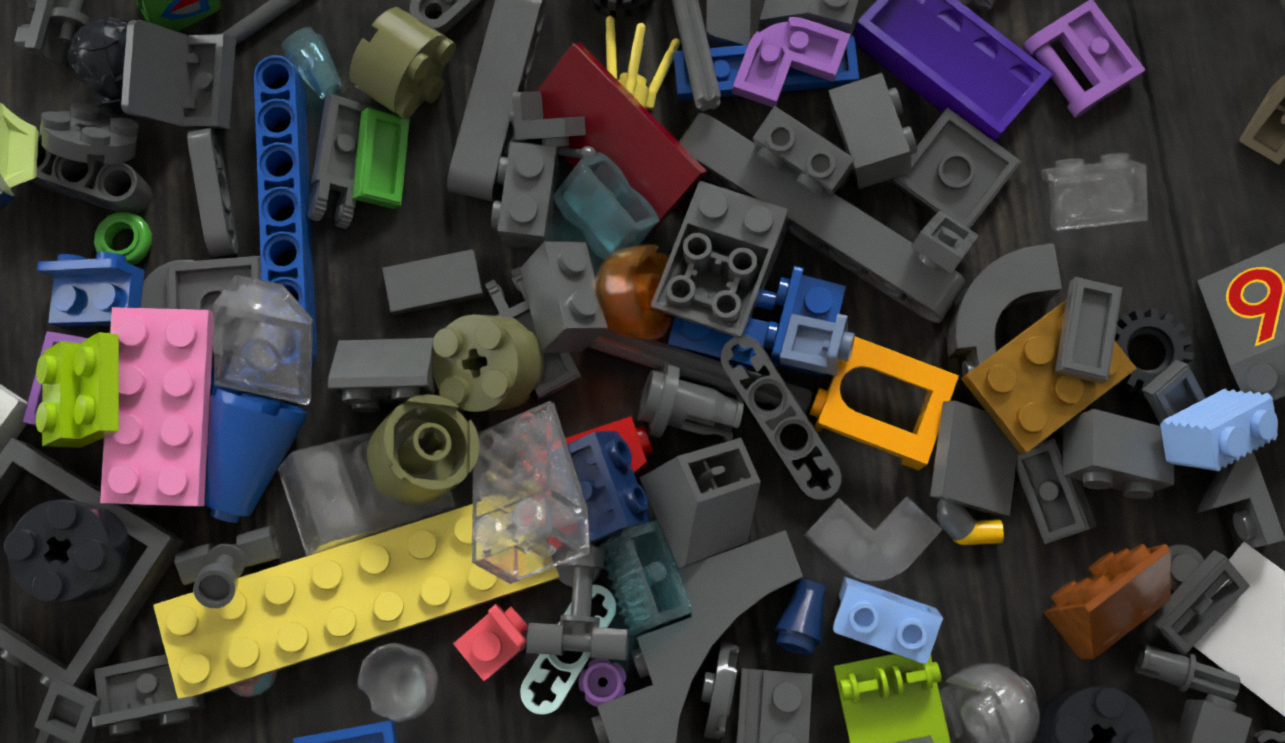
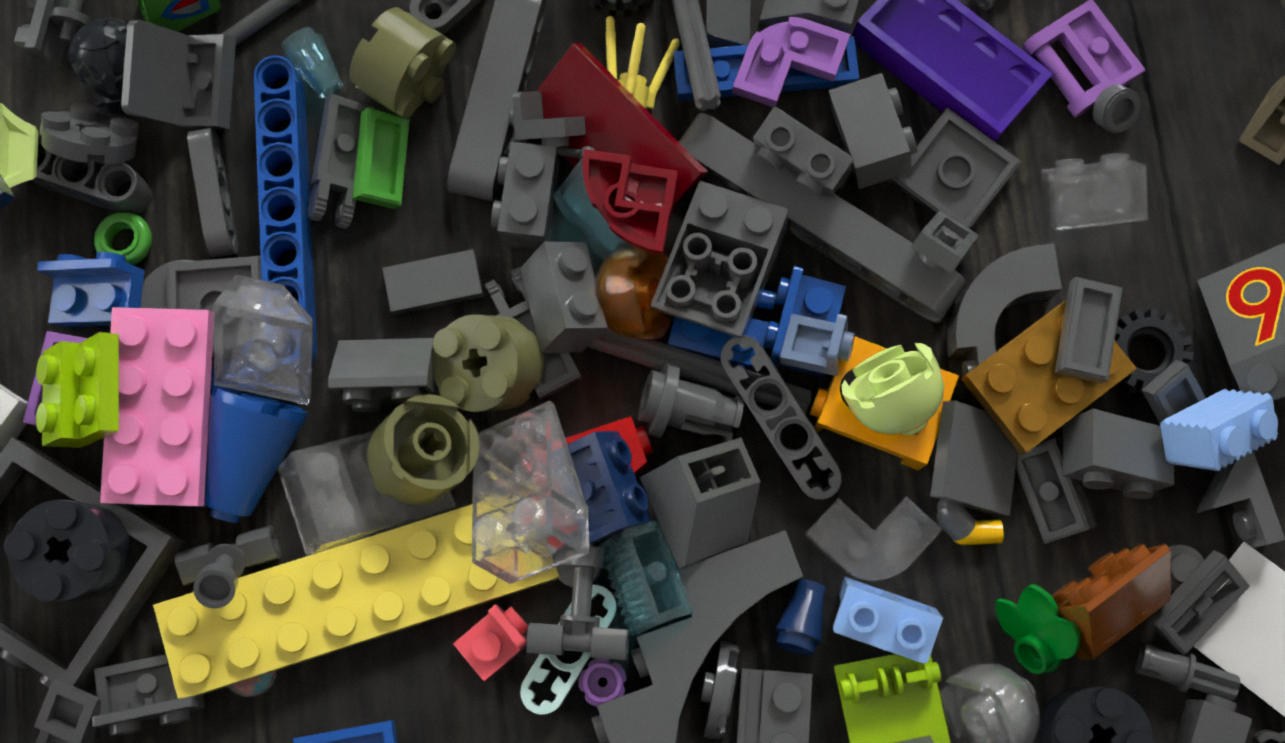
(398, 681): clear hair -> none
(631, 197): none -> dark red brick
(896, 390): none -> yellowish green cylinder
(1038, 631): none -> green plate
(1116, 108): none -> dark grey tile

